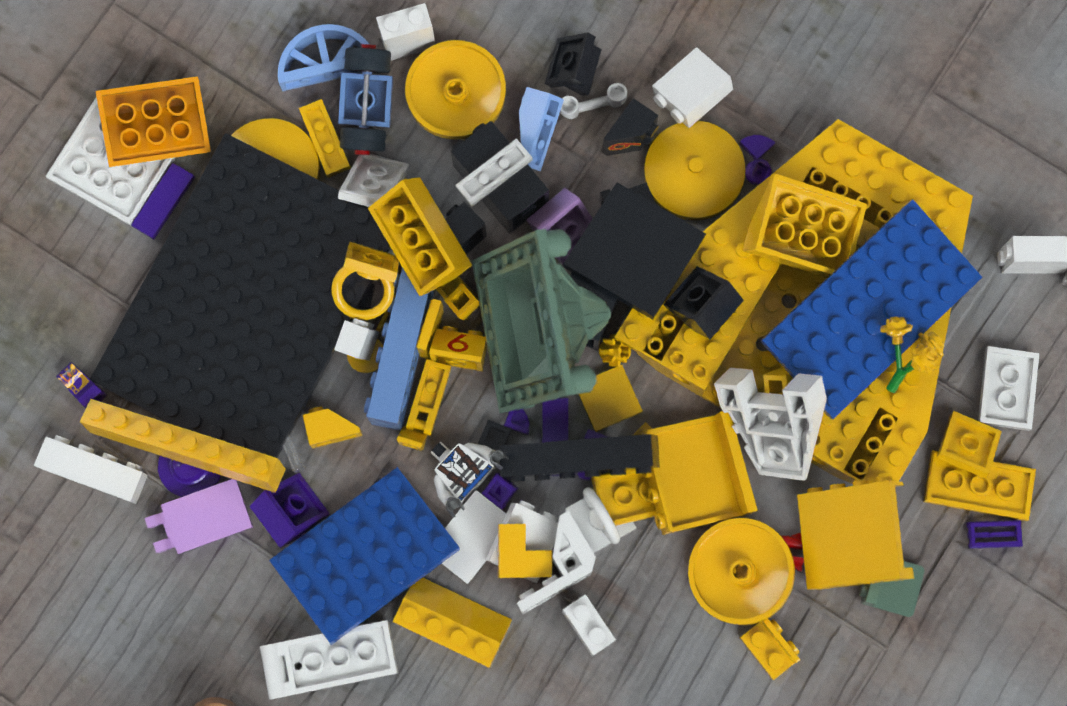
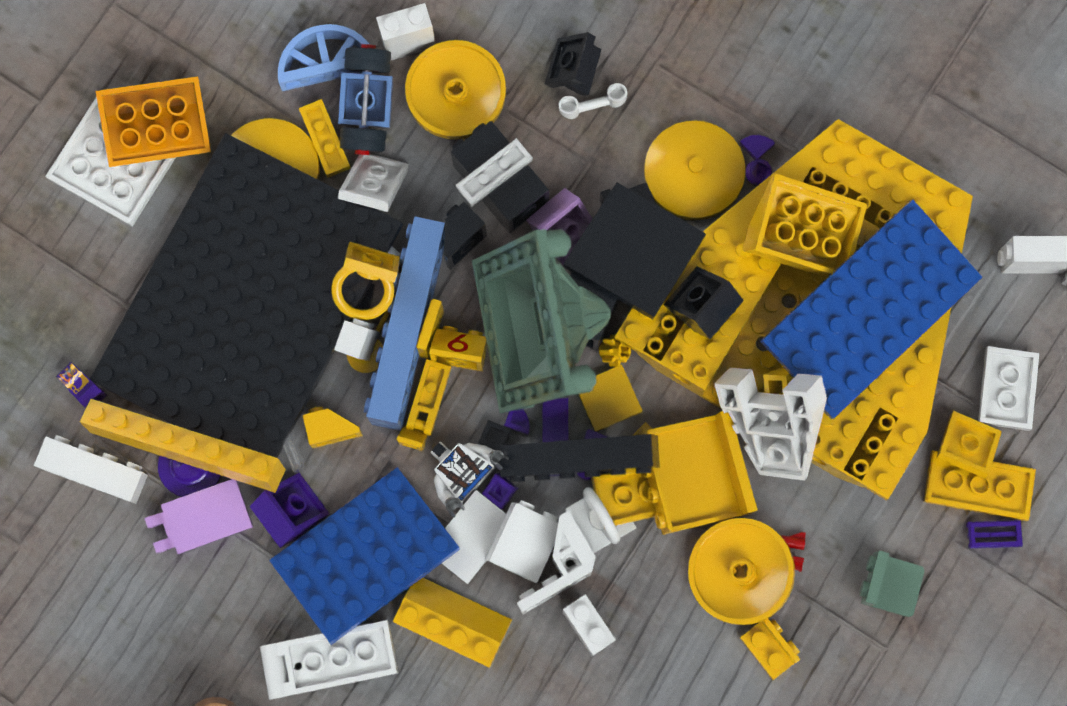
(163, 201): dark purple tile -> none
(419, 235): yellow slope -> none
(459, 297): yellow brick -> none
(515, 560): yellow tile -> none
(537, 123): light blue slope -> none
(632, 130): black slope -> none
(692, 88): white brick -> none
(852, 534): yellow panel -> none
(924, 356): yellow plant -> none

